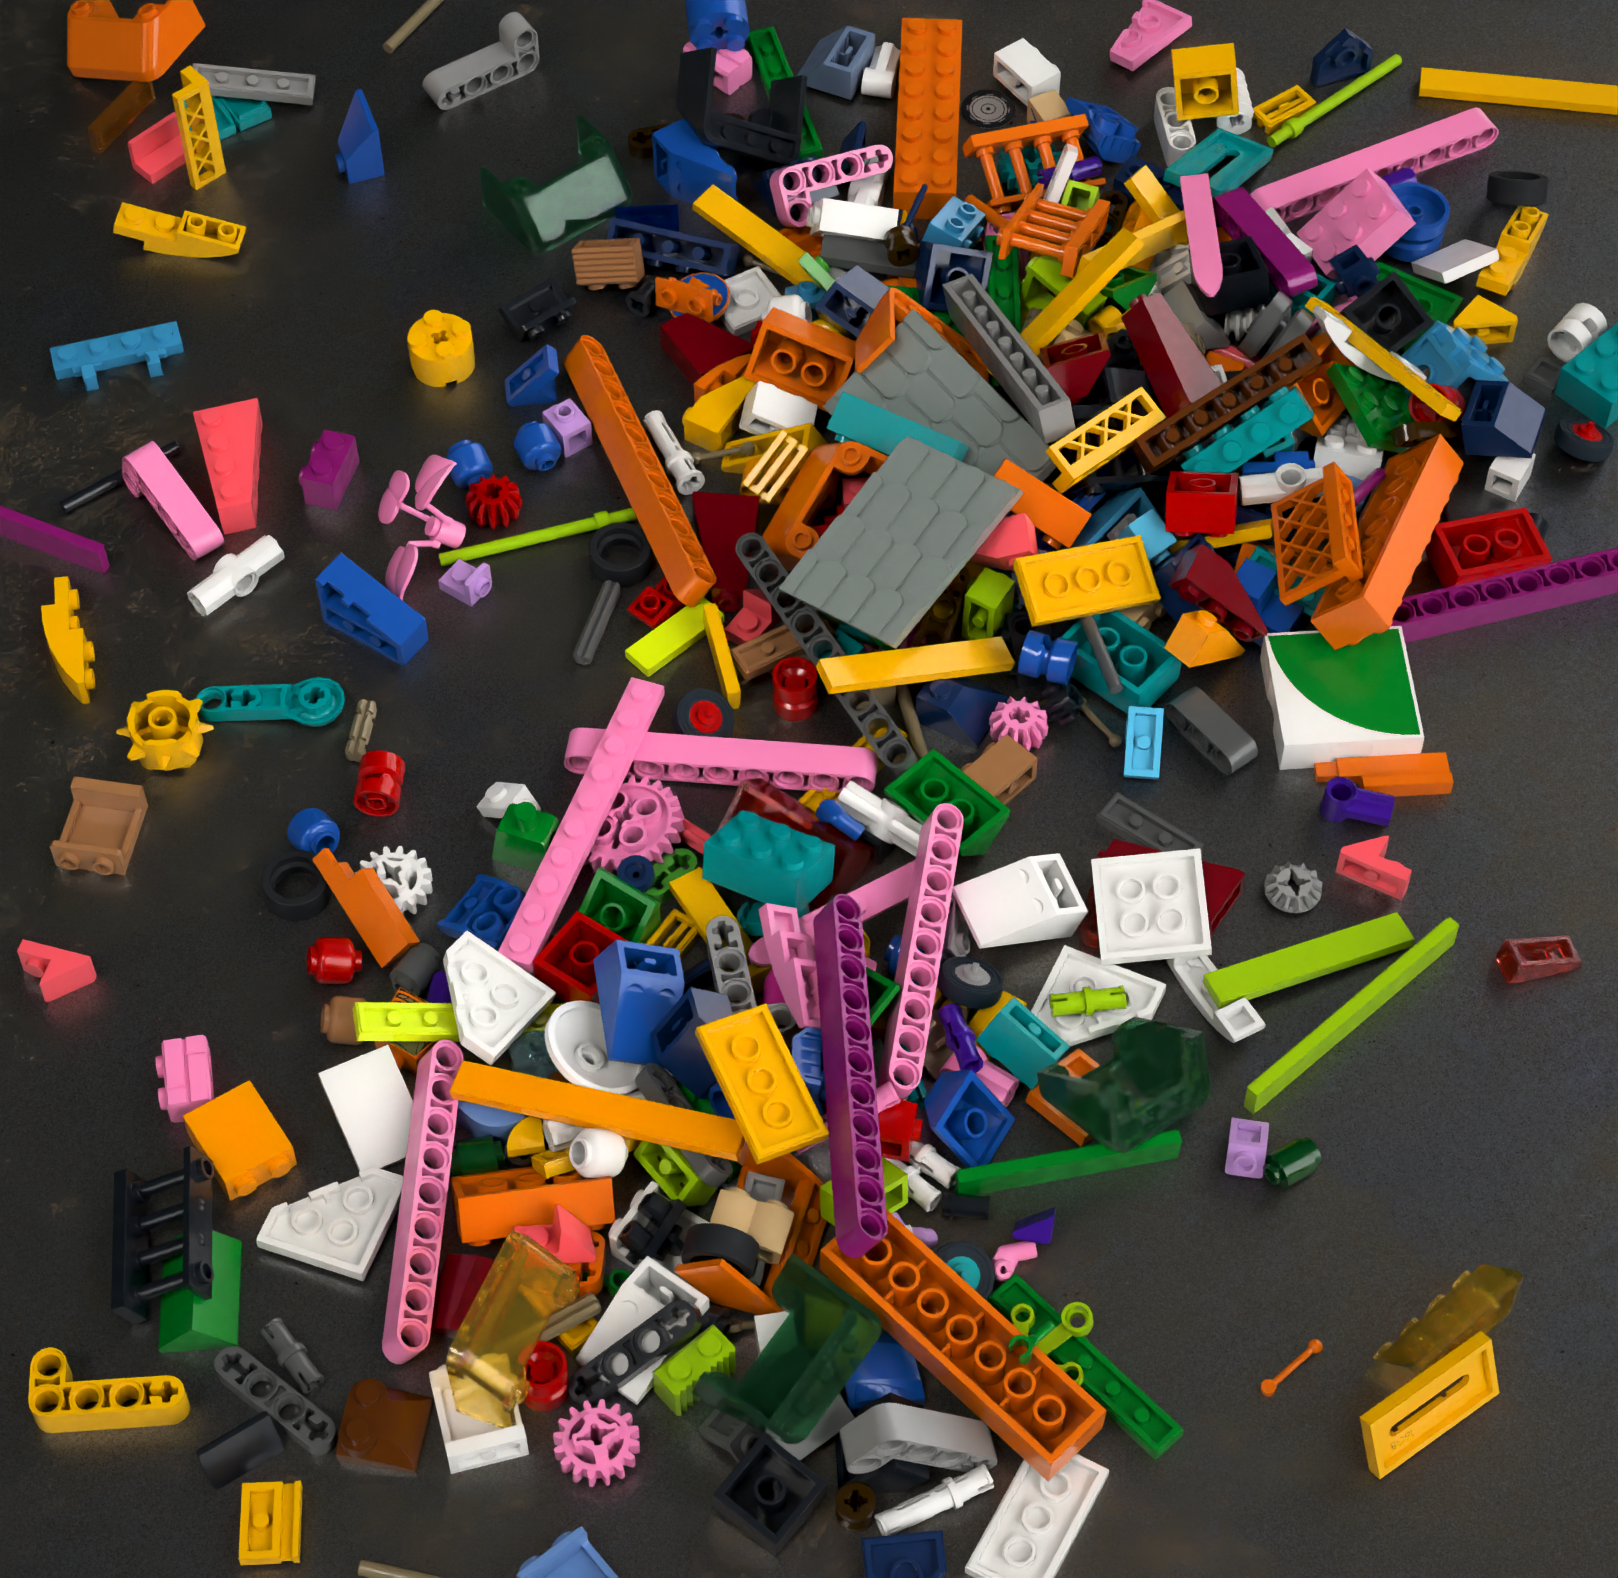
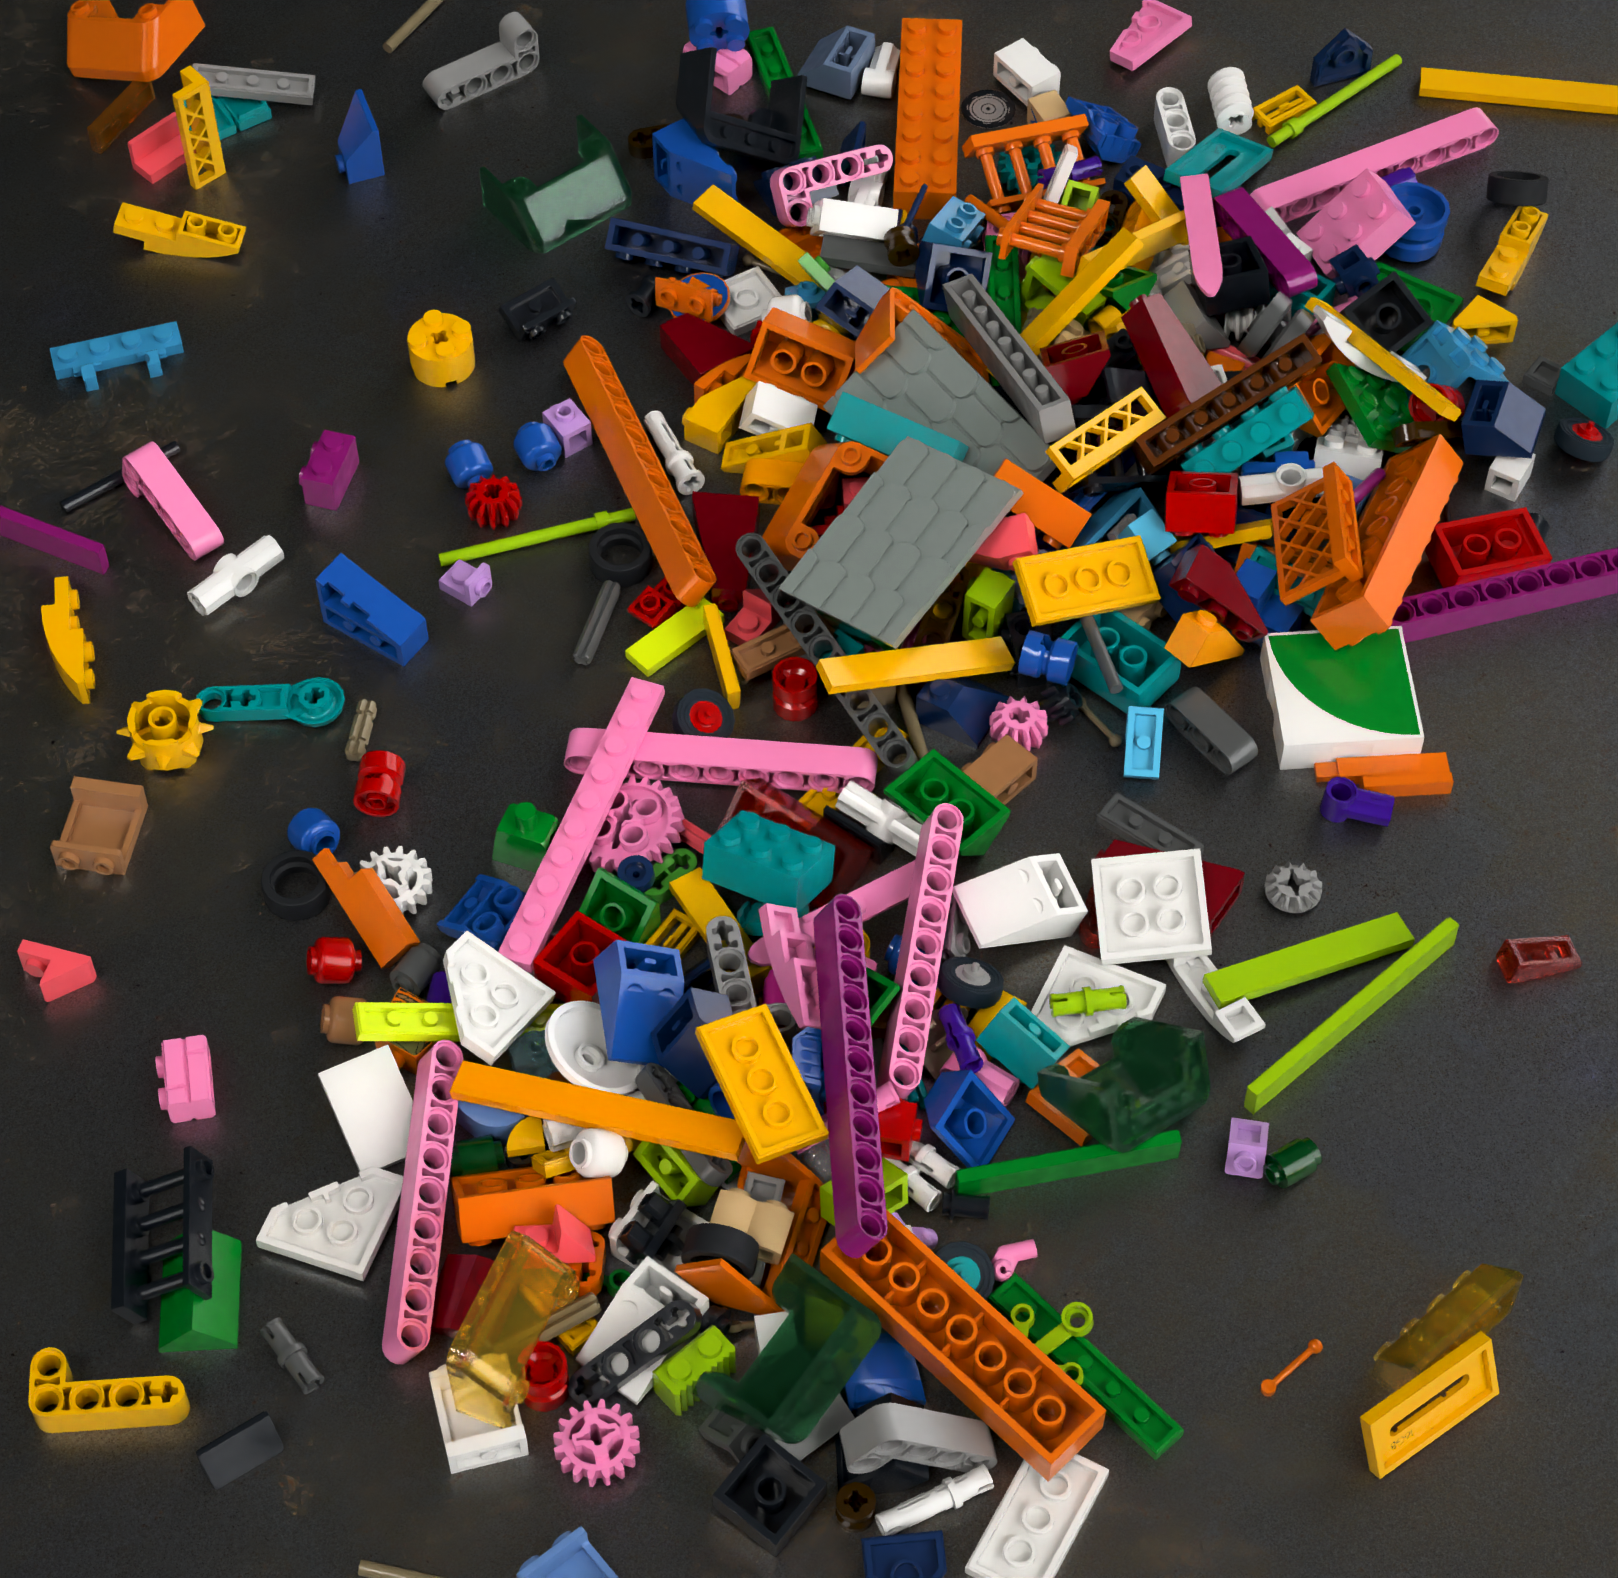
(231, 454): coral wedge -> none
(240, 1140): light orange brick -> none
(270, 1523): yellow plate -> none
(273, 1402): dark grey beam -> none
(383, 1427): reddish brown slope -> none
(439, 528): bright pink plant -> none
(501, 795): white bracket -> none
(534, 379): blue slope -> none
(608, 263): medium nougat brick -> none
(648, 215): clear blue tile -> none
(746, 448): dark tan hinge -> none
(766, 459): yellow tile -> none
(832, 812): blue arm -> none
(1030, 1341): green hand -> none
(1036, 1228): dark purple slope -> none
(1205, 81): yellow brick -> none
(1367, 865): coral slope -> none
(1455, 261): white tile -> none
(1576, 331): white wheel -> none

